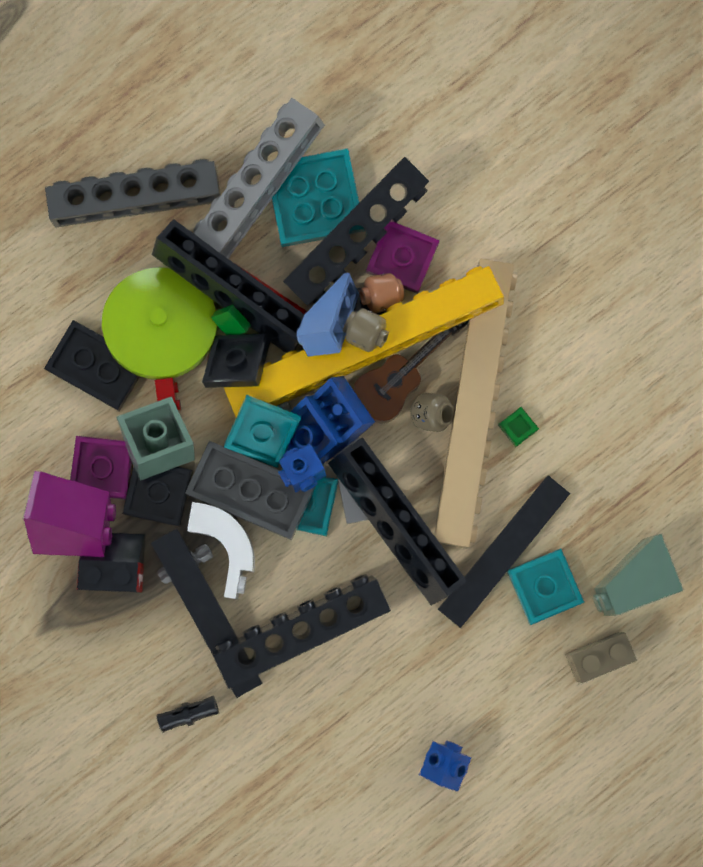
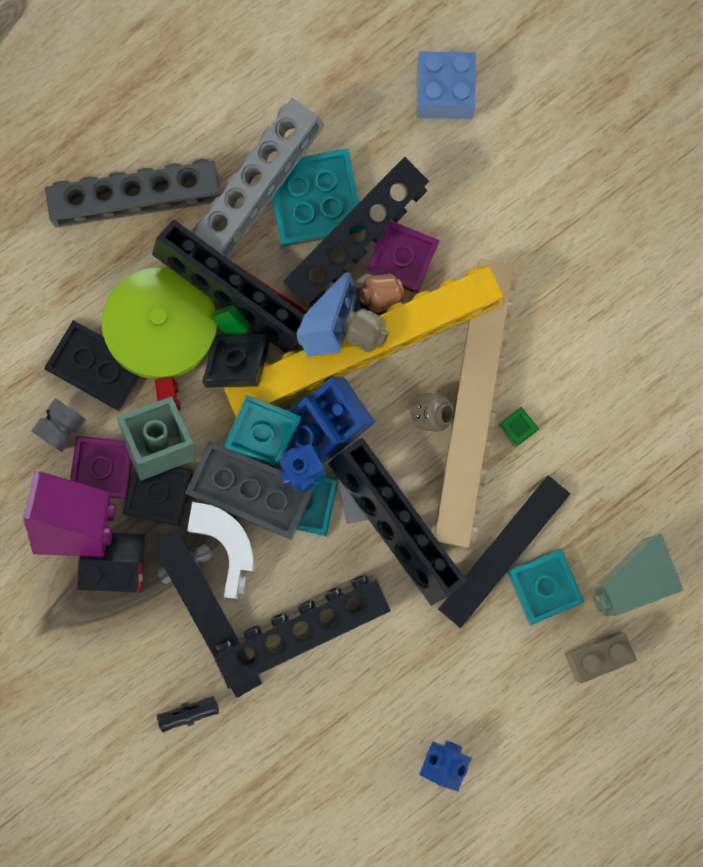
(58, 425): none -> flat silver wheel
(387, 387): reddish brown piece -> none
(446, 85): none -> medium blue brick

